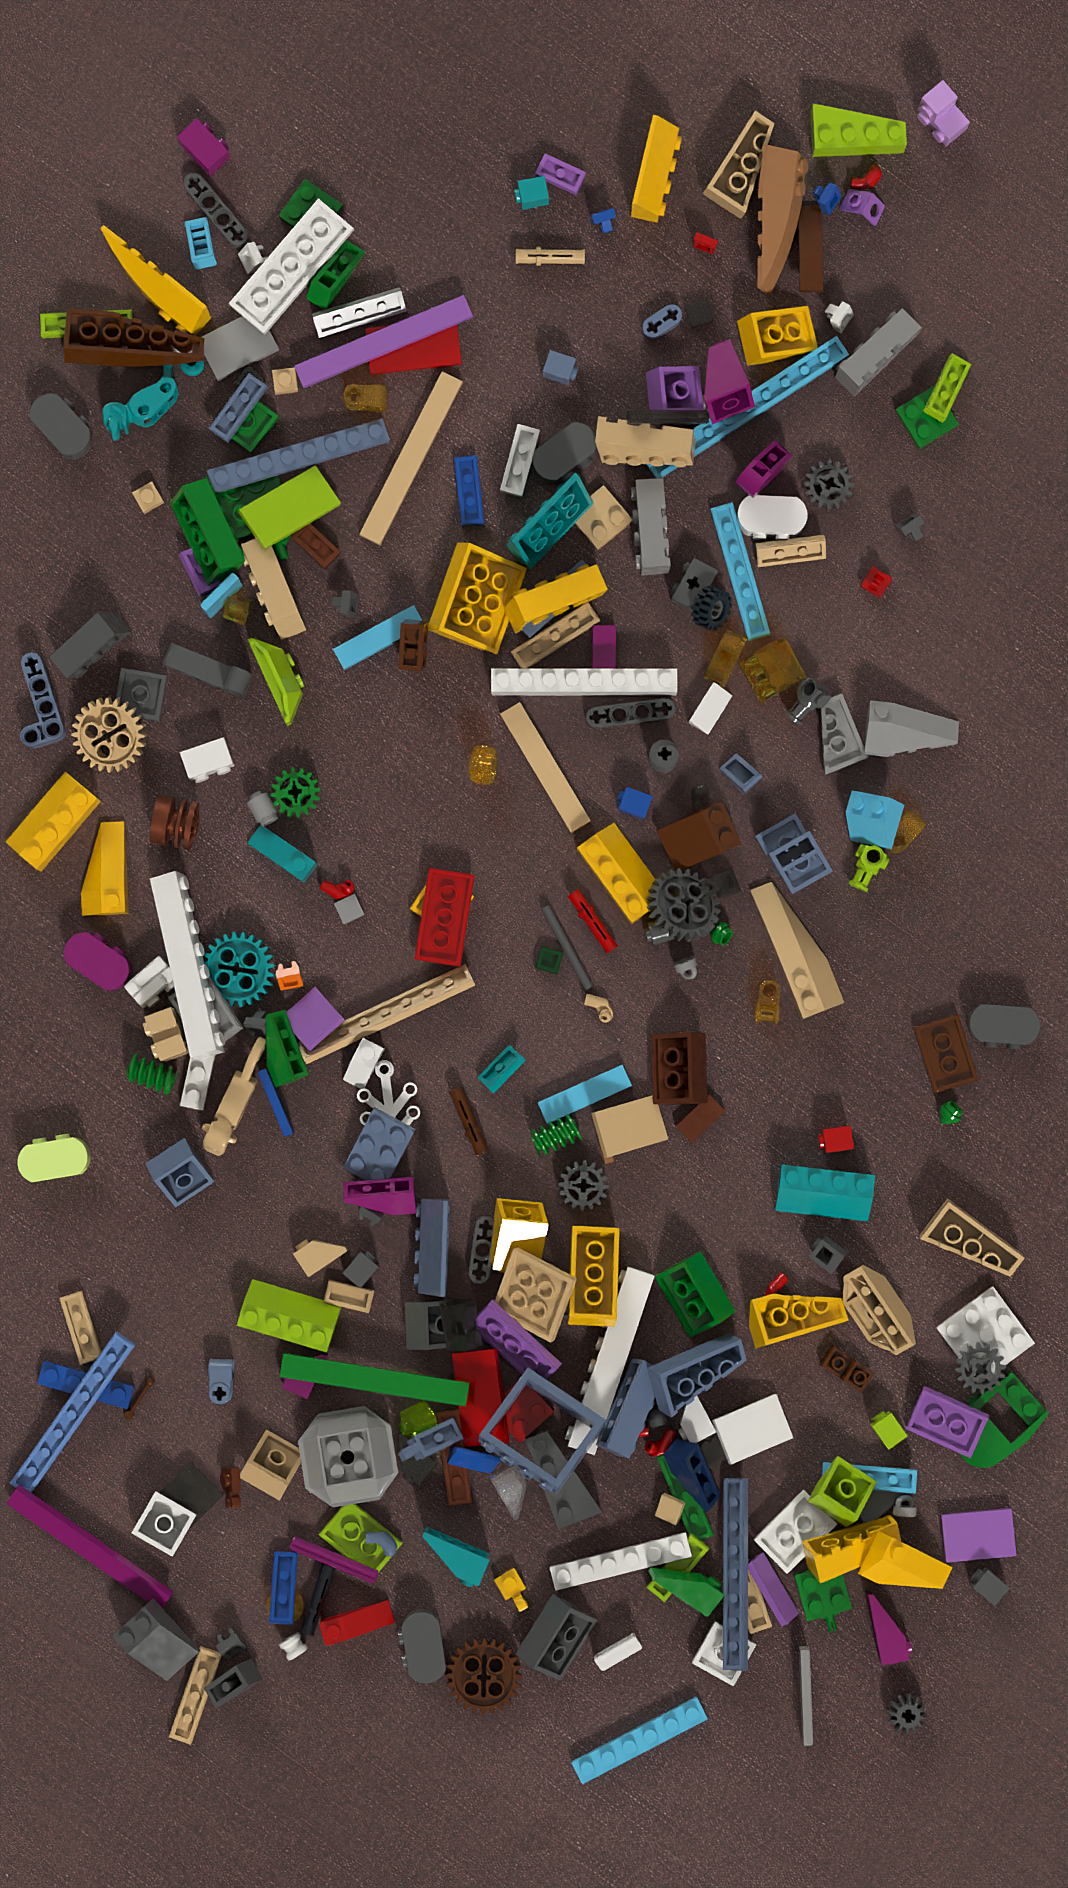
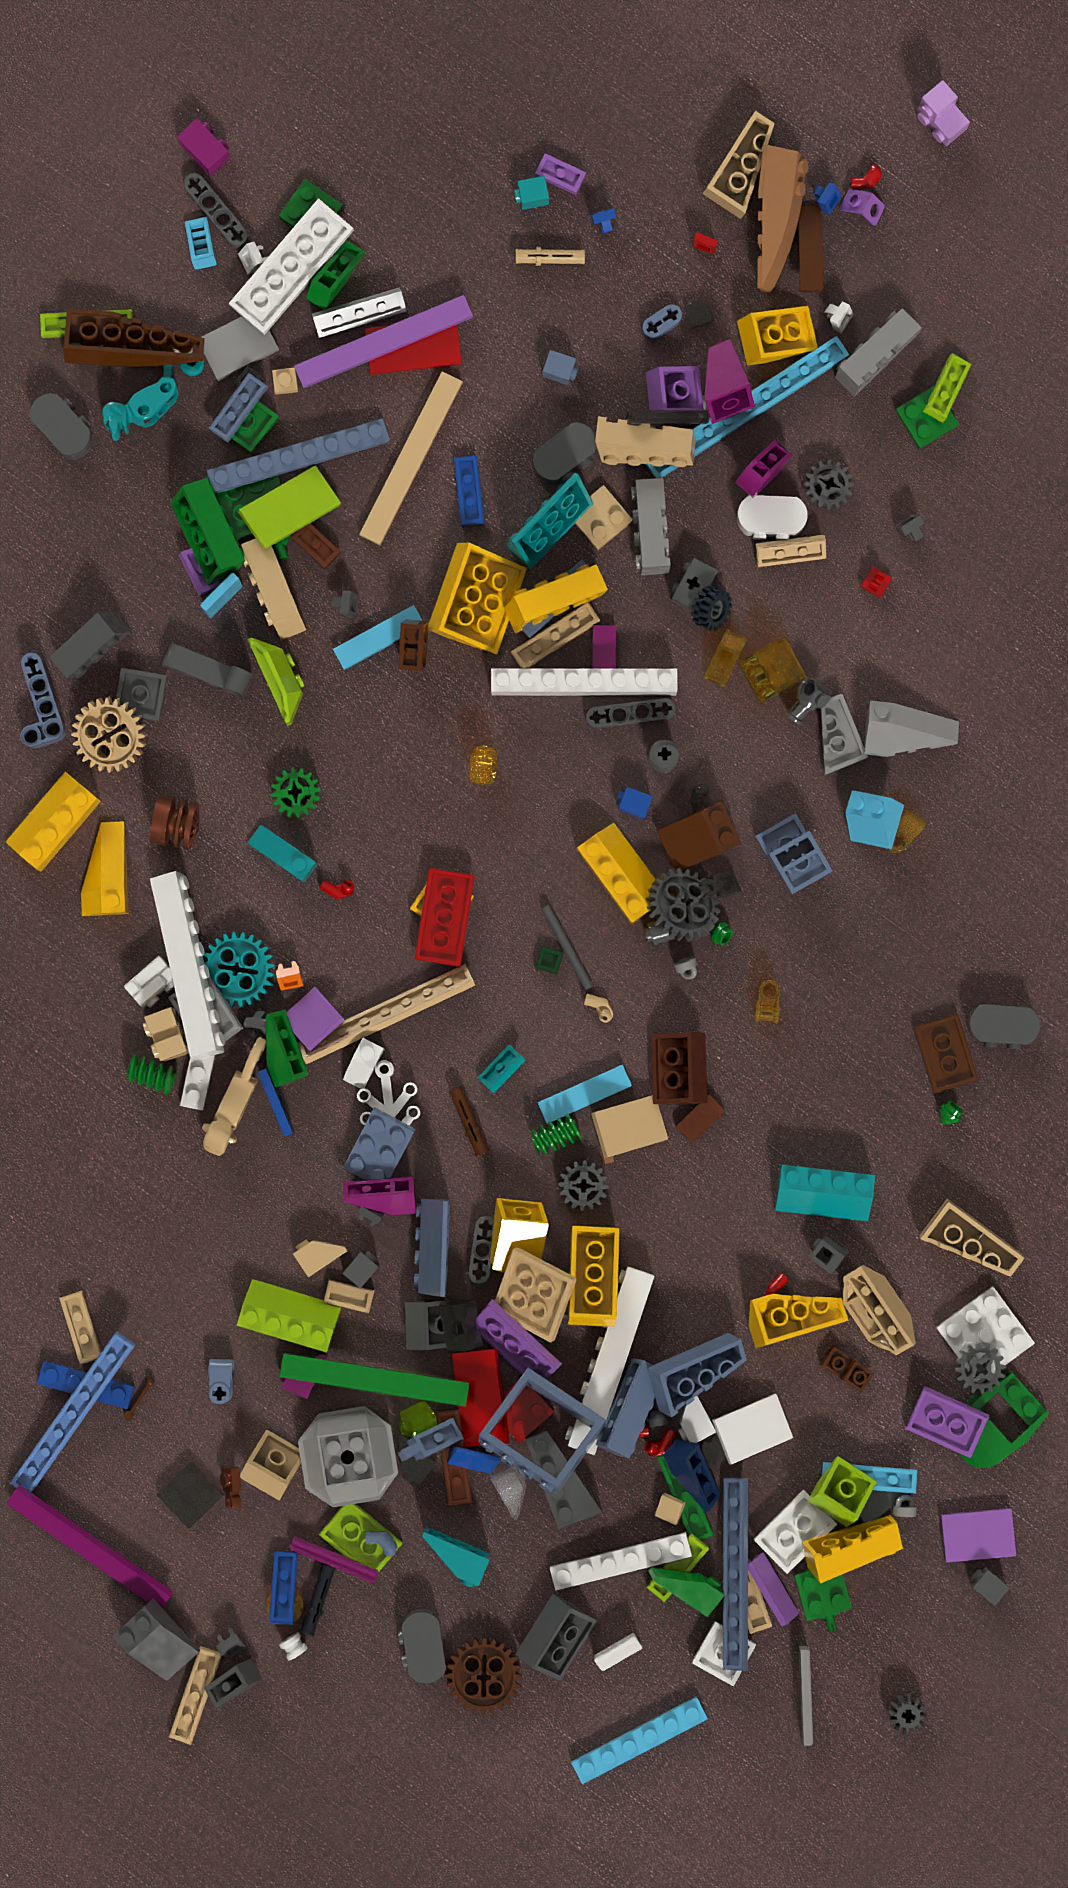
(54, 1158): yellowish green brick -> none
(98, 961): magenta brick -> none
(148, 497): tan plate -> none
(163, 291): yellow wedge -> none
(164, 1523): white slope -> none
(179, 1172): sand blue slope -> none
(207, 759): white brick -> none
(236, 610): clear yellow tile -> none
(262, 808): light grey brick -> none
(349, 909): light grey tile -> none
(356, 1622): red slope -> none
(369, 397): clear yellow piece -> none
(511, 1586): yellow plate -> none
(519, 460): white plate -> none
(545, 767): tan tile -> none
(608, 943): red pin -> none
(655, 170): yellow slope -> none
(695, 1294): green slope -> none
(710, 708): white slope -> none
(740, 571): medium azure tile -> none
(740, 773): sand blue slope -> none
(798, 955): tan wedge -> none
(836, 1139): red brick -> none
(854, 133): lime wedge -> none
(867, 867): lime connector -> none
(888, 1429): lime brick -> none
(889, 1639): magenta slope -> none
(900, 1564): yellow wedge -> none

